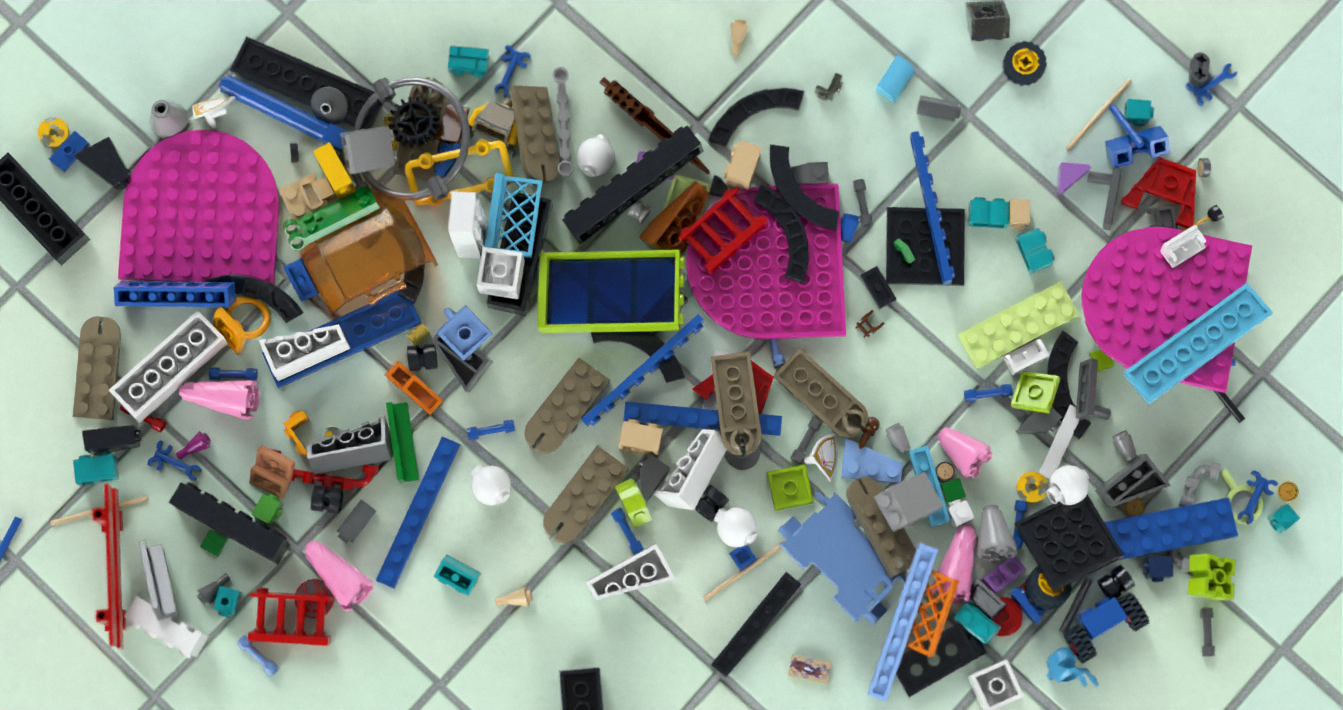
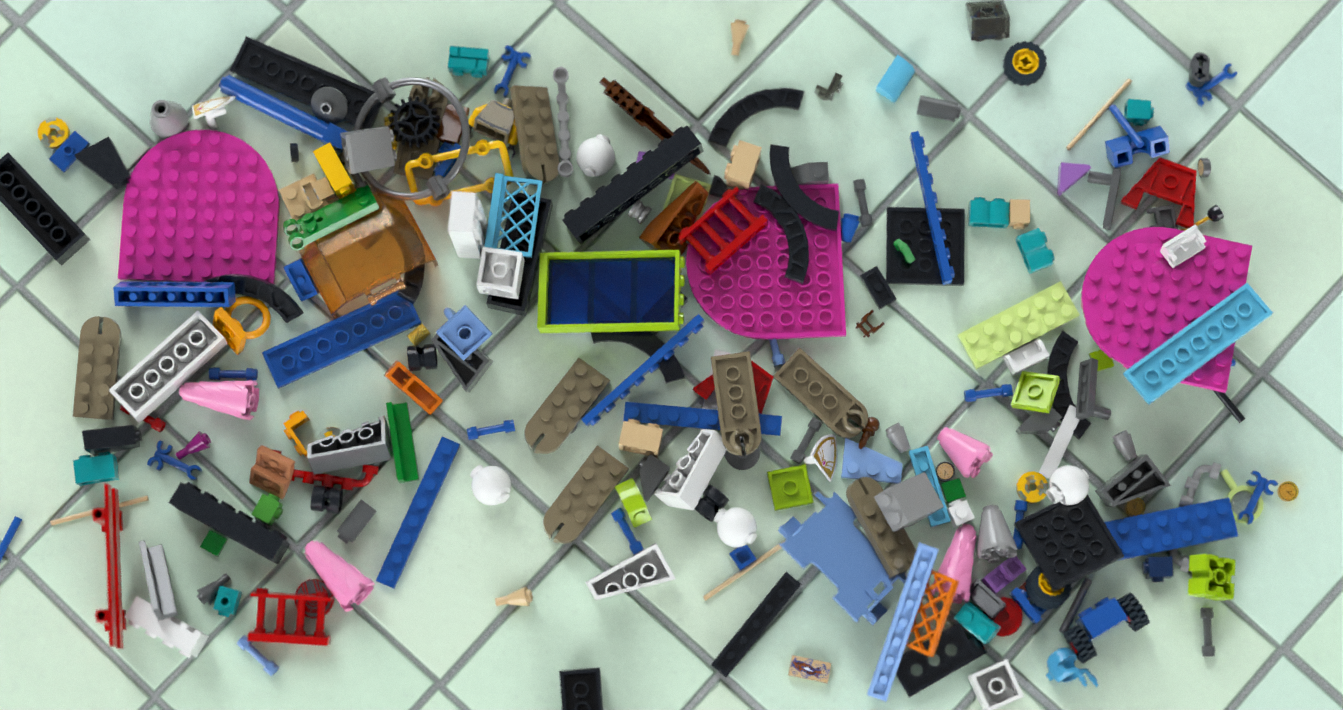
(302, 350): white wedge -> none
(457, 575): teal brick -> none
(1118, 581): black wheel -> none
(1283, 518): teal brick -> none

